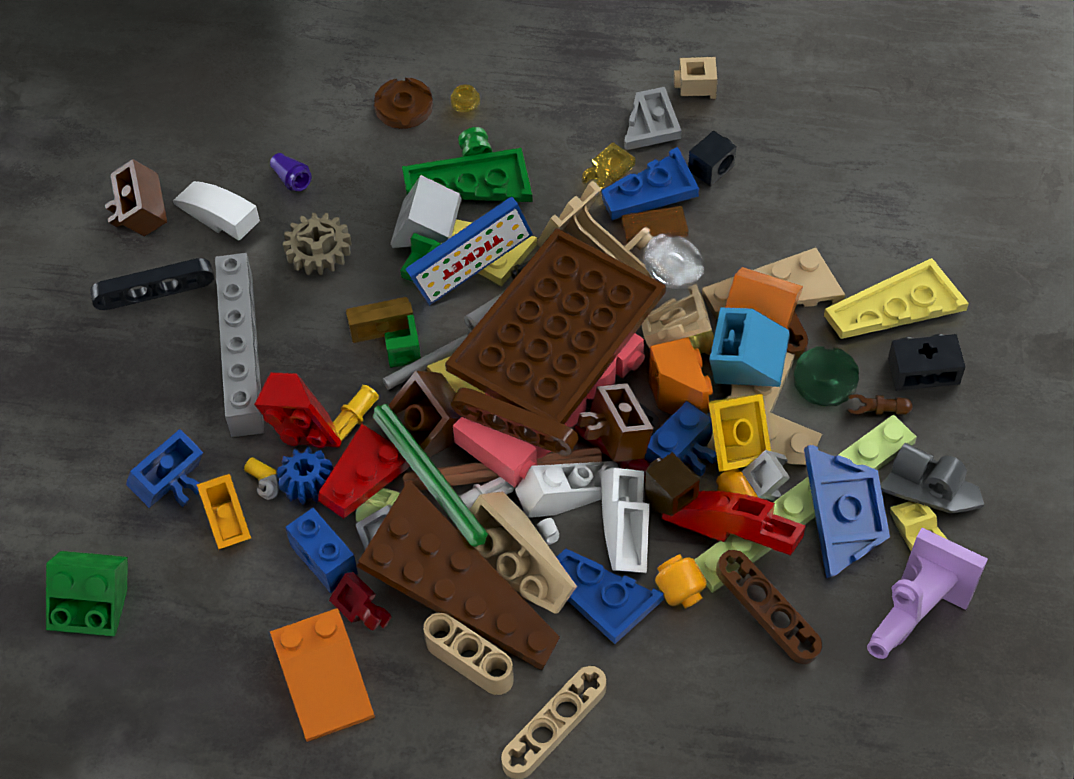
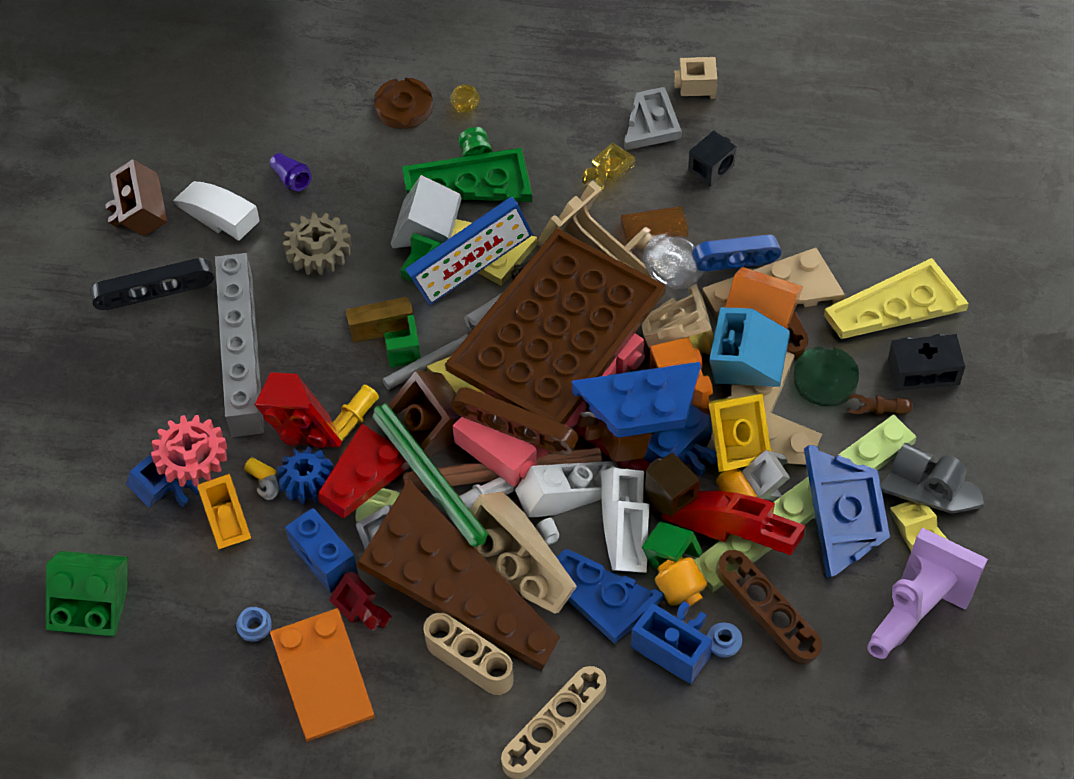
(189, 450): none -> coral gear
(250, 616): none -> medium blue plate
(641, 399): none -> blue wing
(657, 186): blue wing -> none
(670, 543): none -> green panel
(672, 642): none -> blue brick
(721, 253): none -> blue beam
(729, 648): none -> medium blue plate

